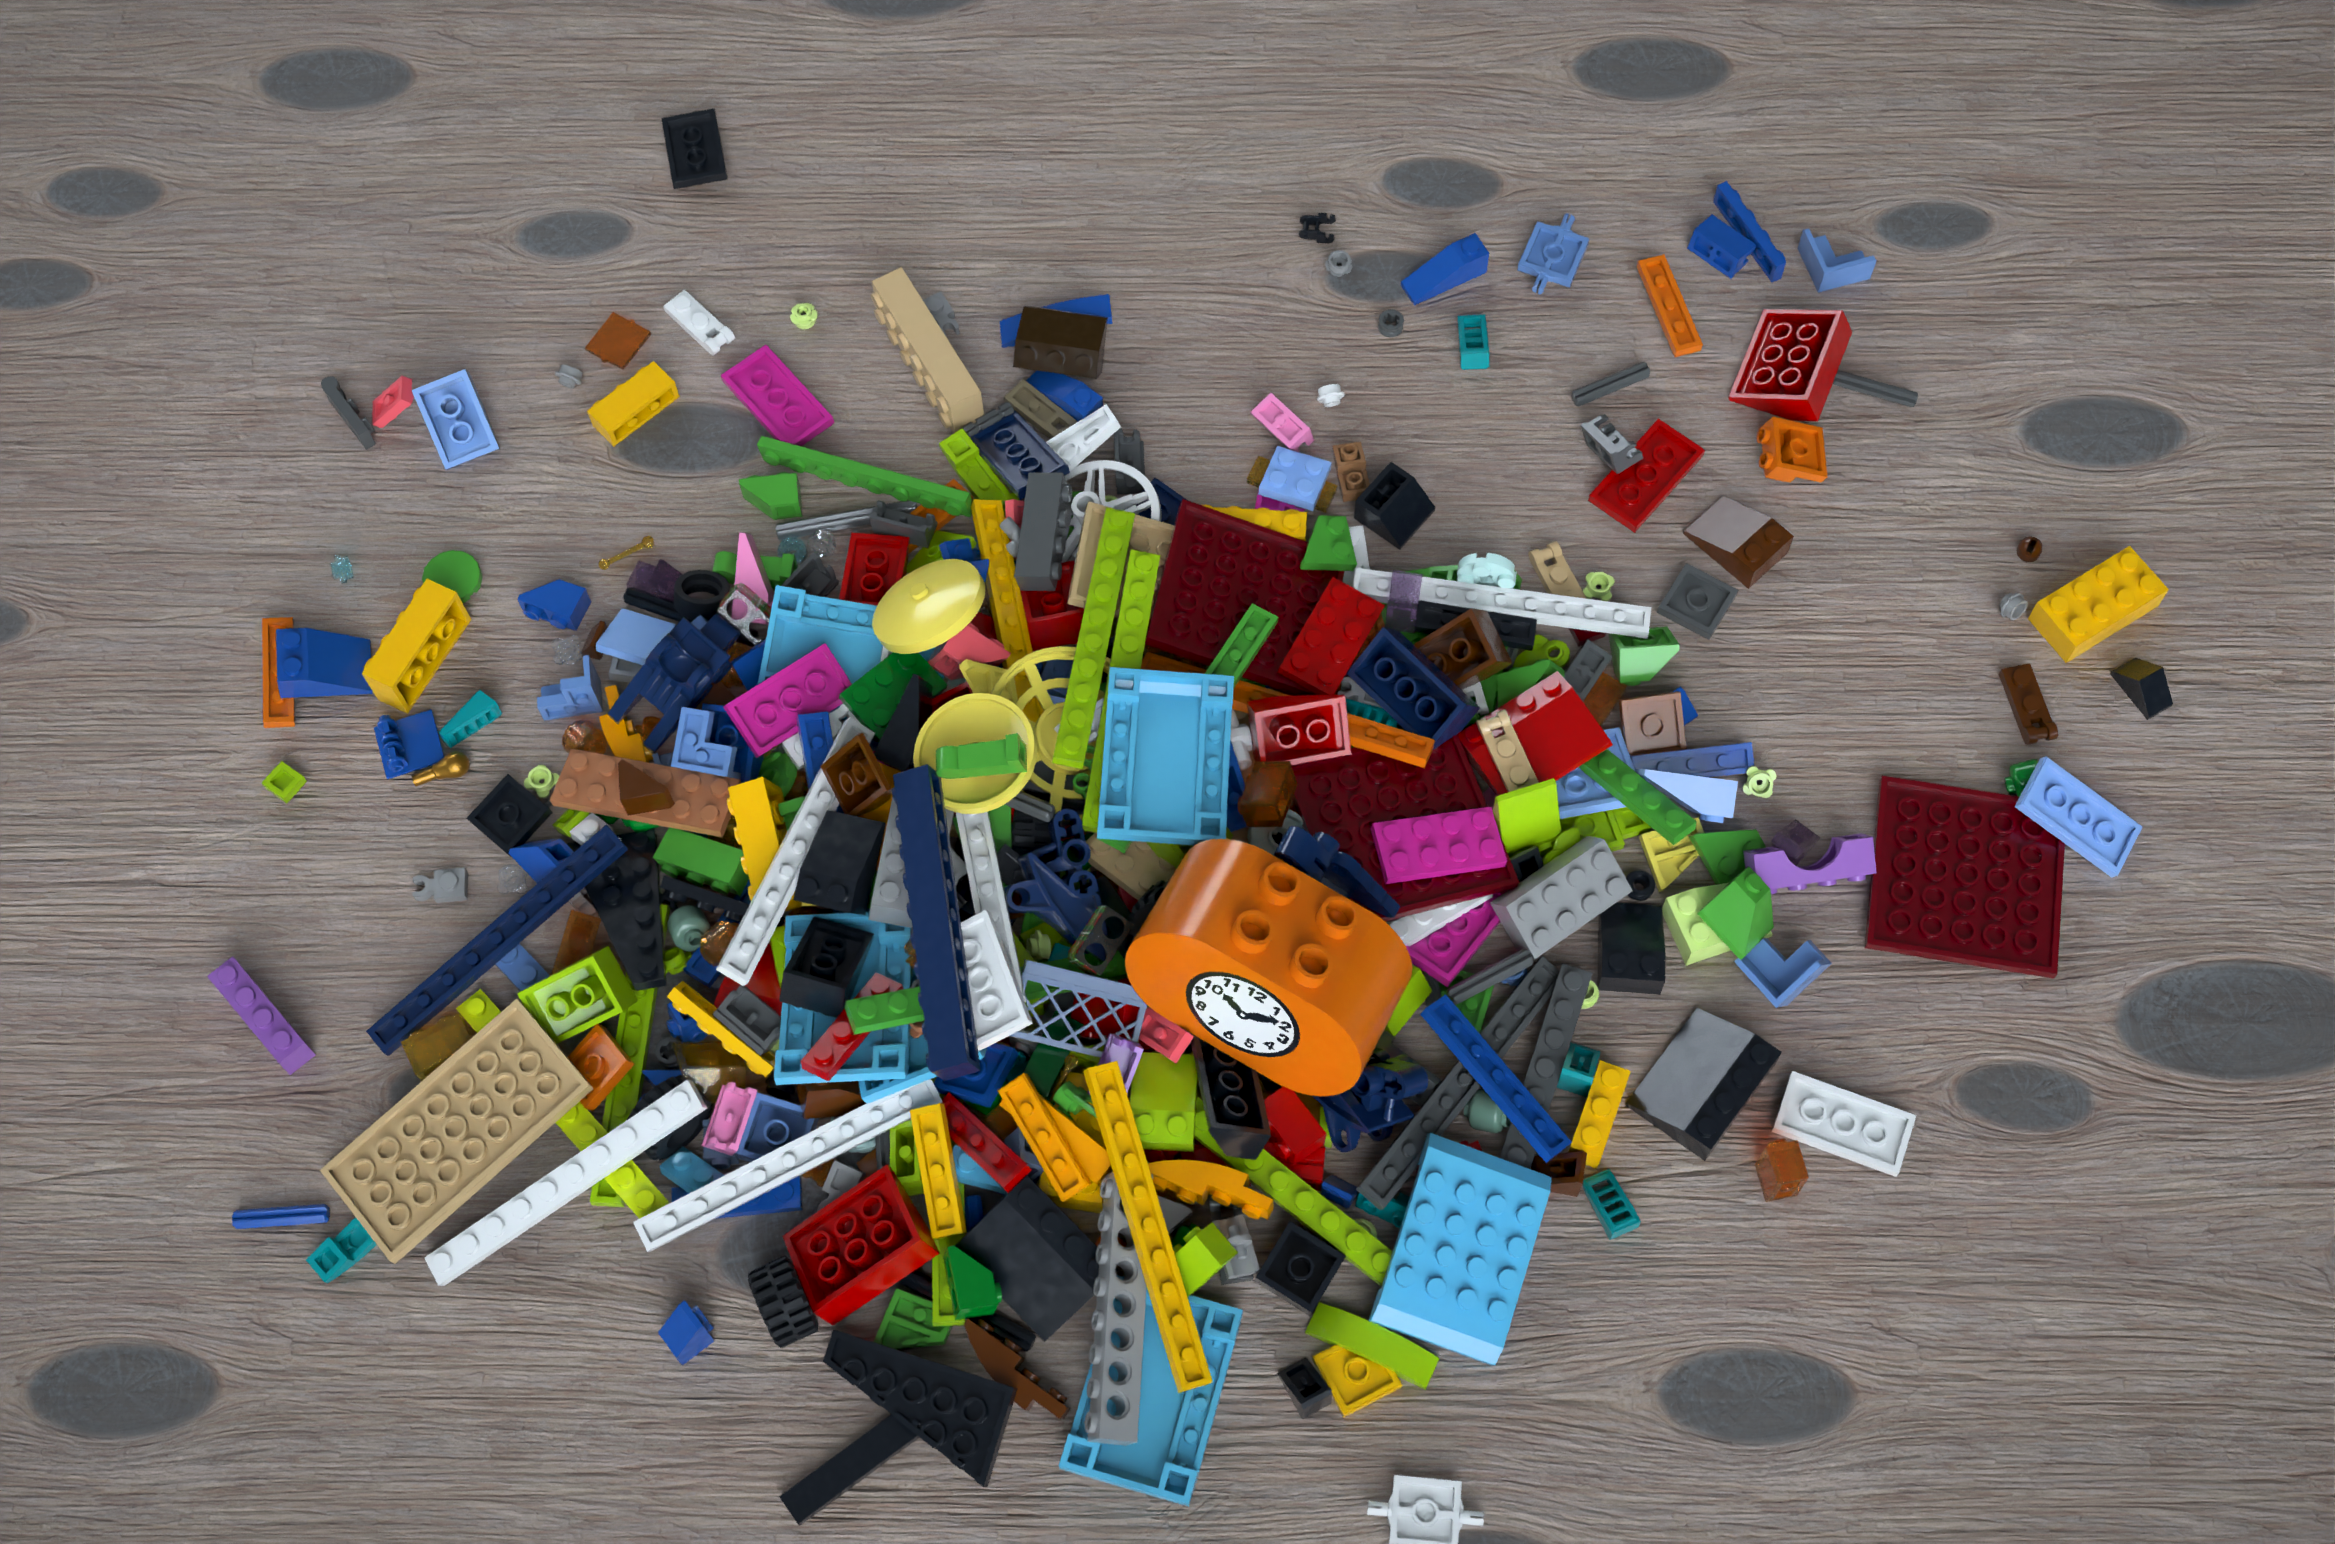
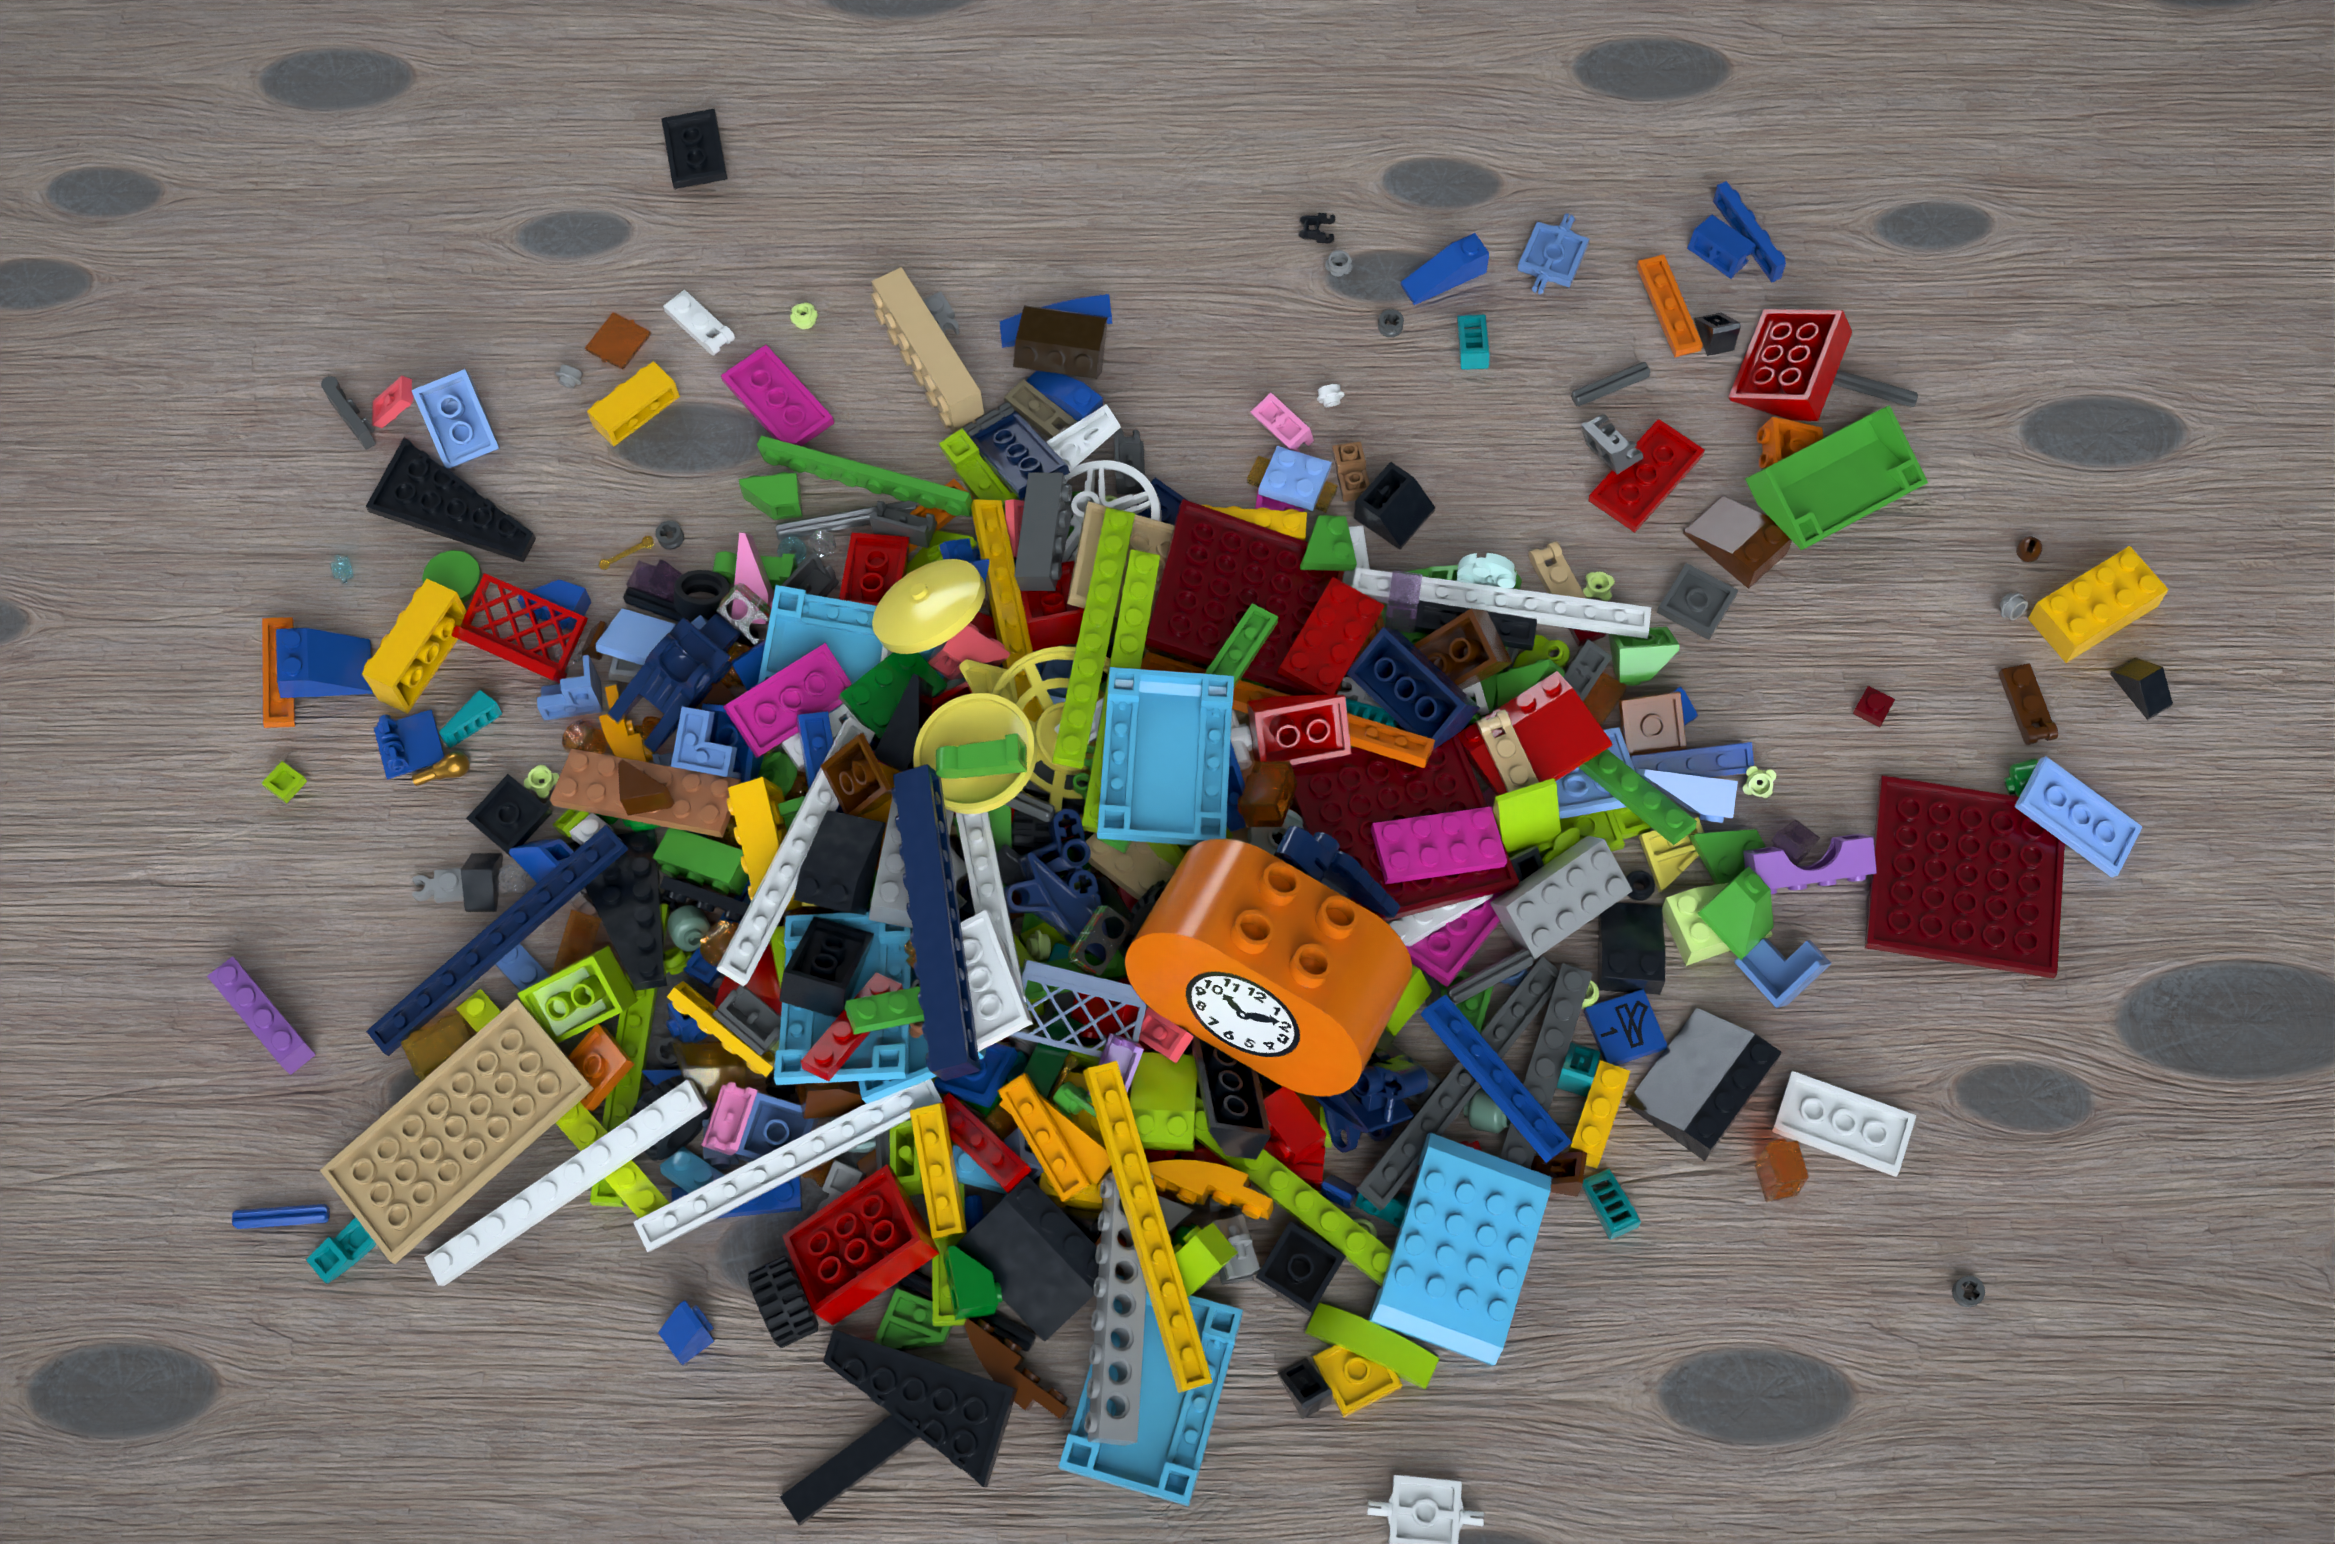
(437, 501): none -> black wing
(480, 882): none -> black slope
(517, 653): none -> red fence
(675, 541): none -> dark grey bush
(1012, 530): light grey arm -> none
(1085, 1221): none -> black cone
(1625, 1028): none -> blue tile
(1718, 333): none -> black slope
(1831, 271): medium blue panel -> none
(1838, 479): none -> bright green slope
(1874, 706): none -> dark red plate
(1978, 1290): none -> dark grey bush

